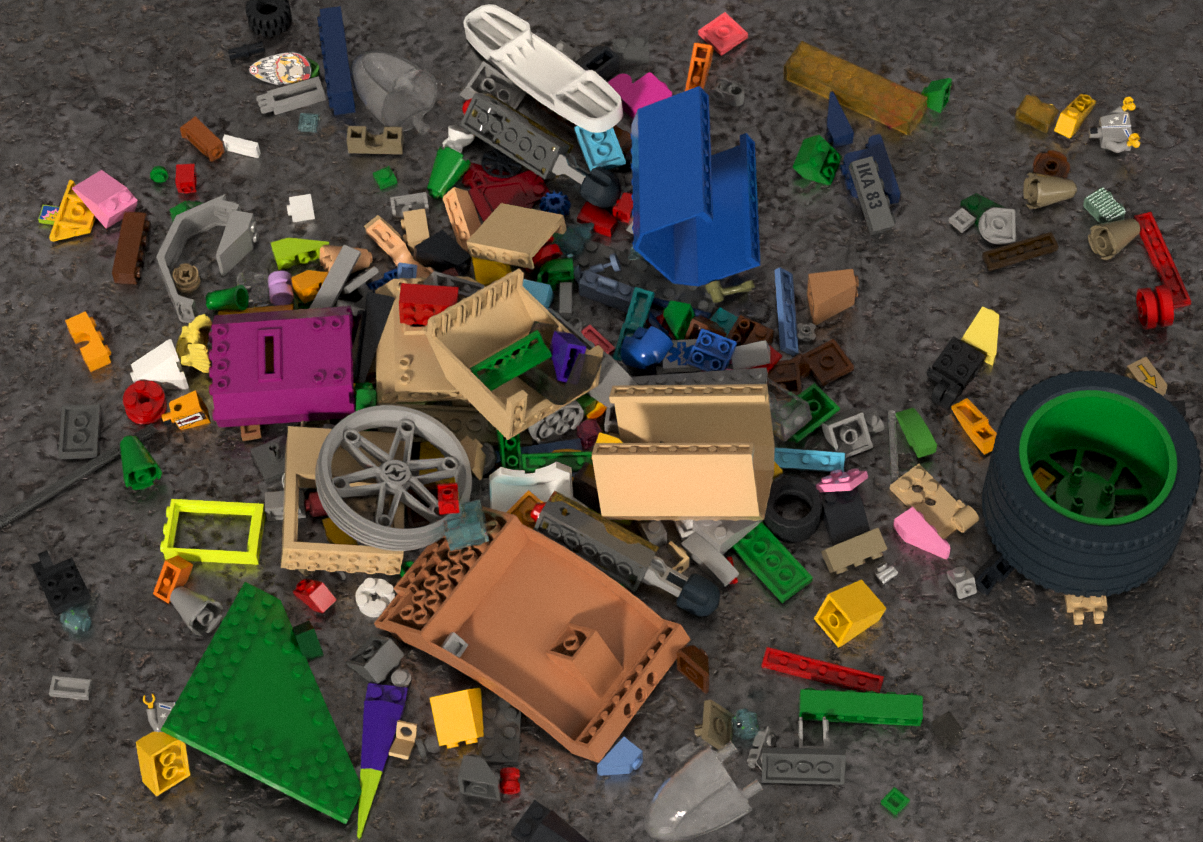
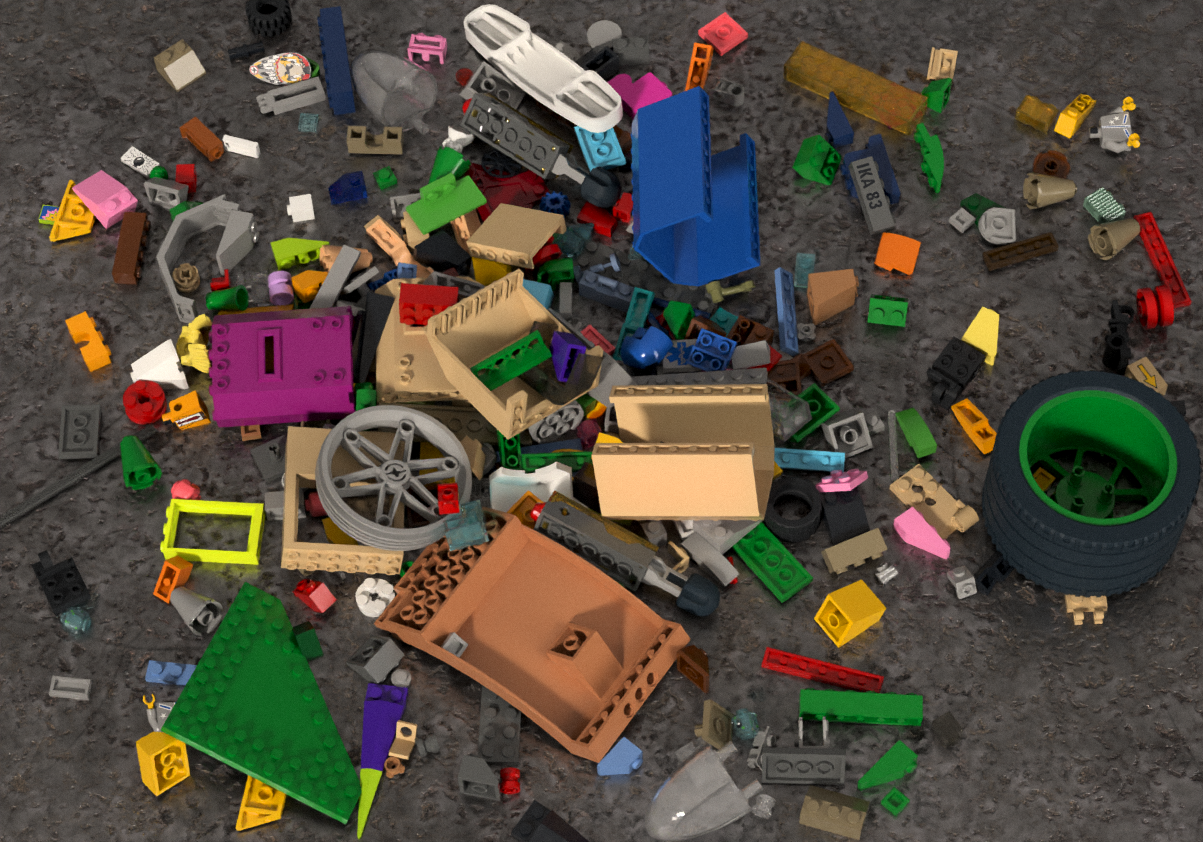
(139, 161): none -> tile
(165, 192): none -> light grey slope
(169, 672): none -> medium blue plate
(179, 65): none -> slope
(185, 490): none -> coral head
(222, 282): none -> red panel
(259, 804): none -> yellow wing
(348, 188): none -> clear blue slope
(393, 761): none -> medium nougat plate
(427, 45): none -> bright pink window
(444, 202): none -> bright green bracket
(458, 717): yellow slope -> none
(463, 75): none -> clear red plate
(602, 33): none -> light grey tile
(763, 806): none -> clear wheel
(804, 266): none -> clear light blue slope
(834, 812): none -> dark tan slope
(887, 310): none -> green bracket
(891, 766): none -> green slope
(897, 253): none -> orange slope
(932, 156): none -> green slope
(942, 64): none -> tan plate
(1116, 350): none -> black plate

